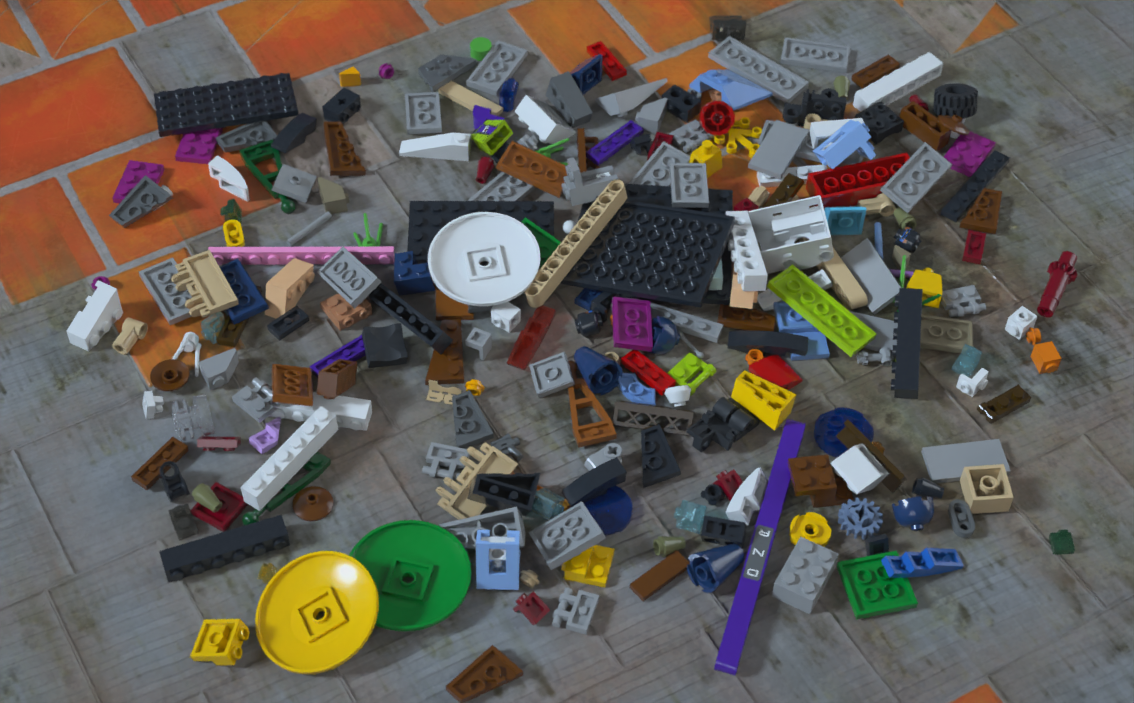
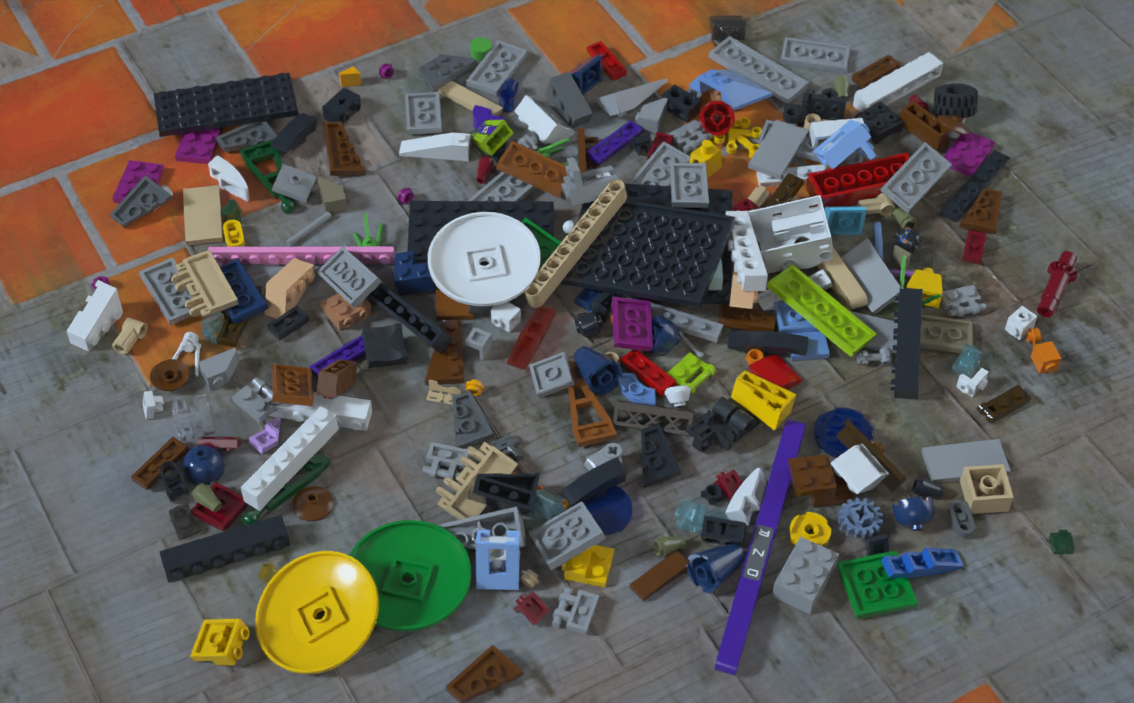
(202, 215): none -> tan tile
(203, 465): none -> dark blue cylinder
(405, 195): none -> magenta plate

